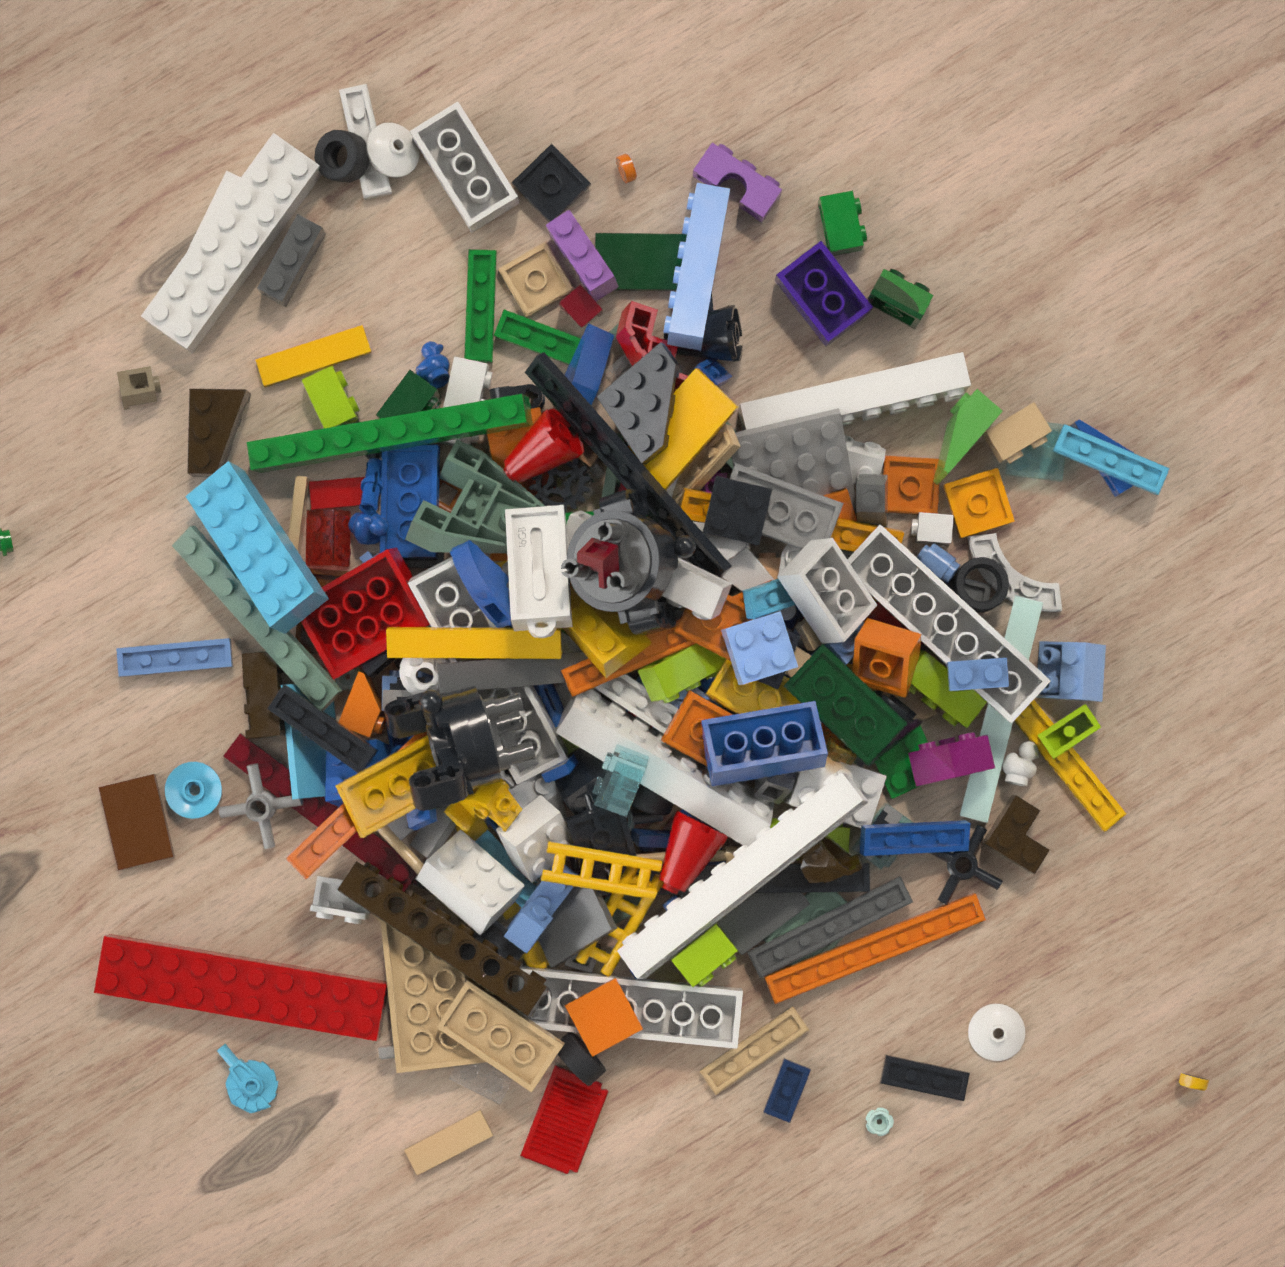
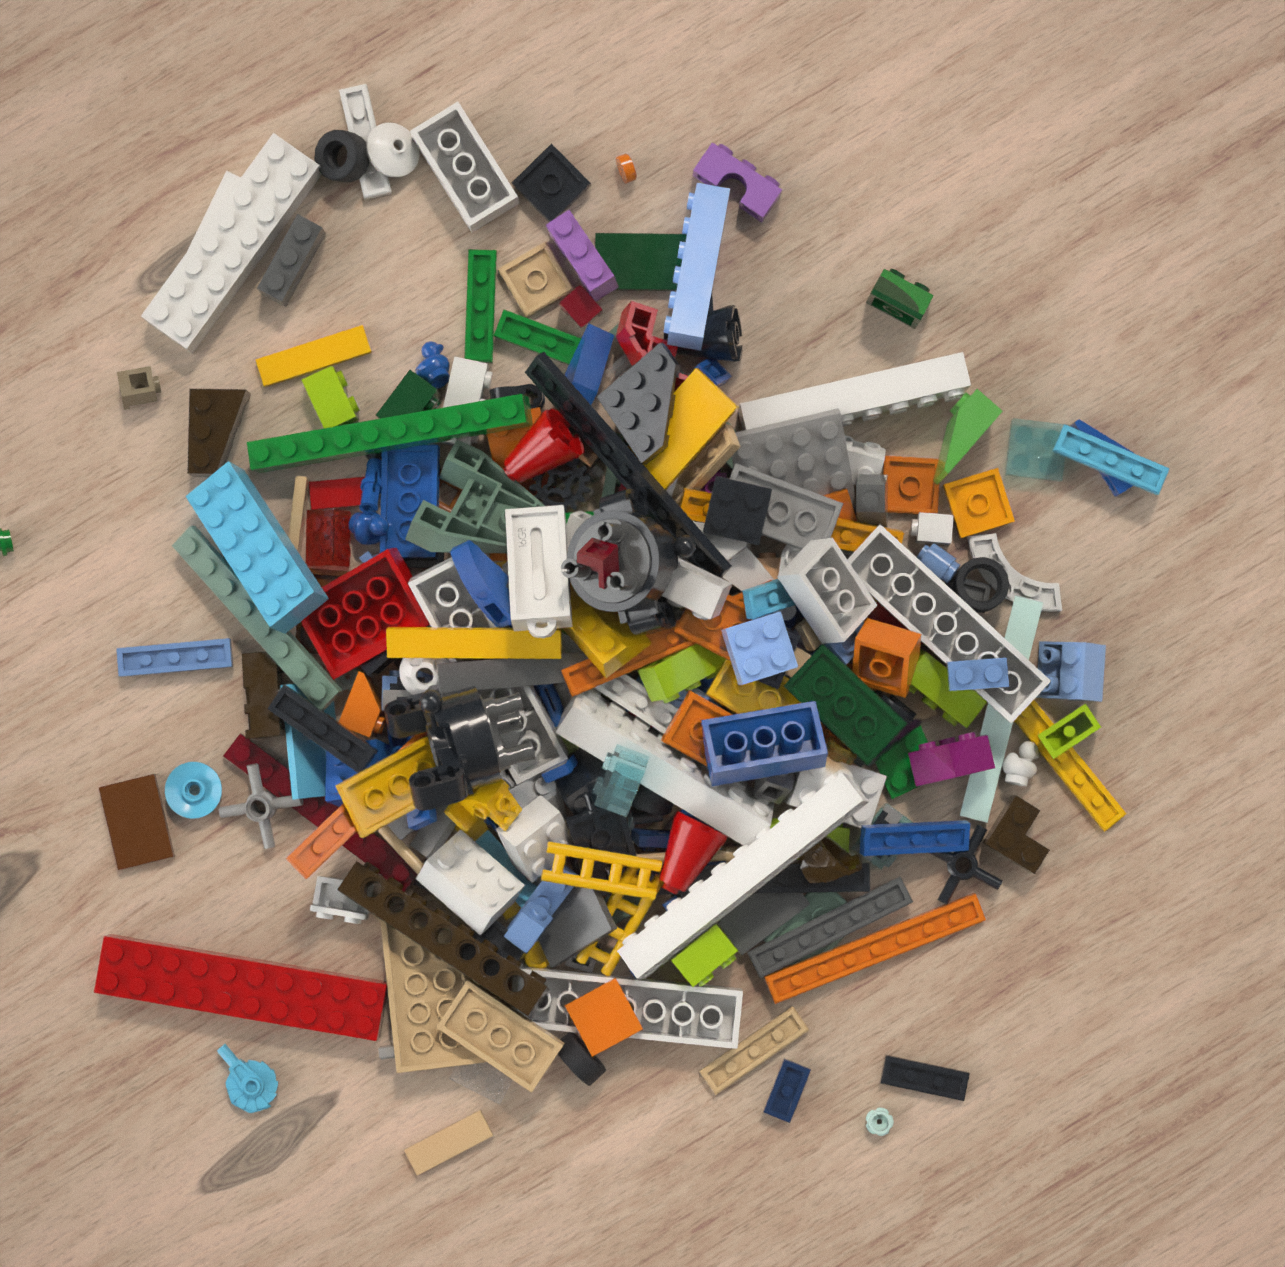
(564, 1121): red window -> none
(823, 293): dark purple brick -> none
(841, 223): green brick -> none
(986, 1021): white dish -> none
(1017, 433): tan brick -> none
(1193, 1081): yellow tile -> none

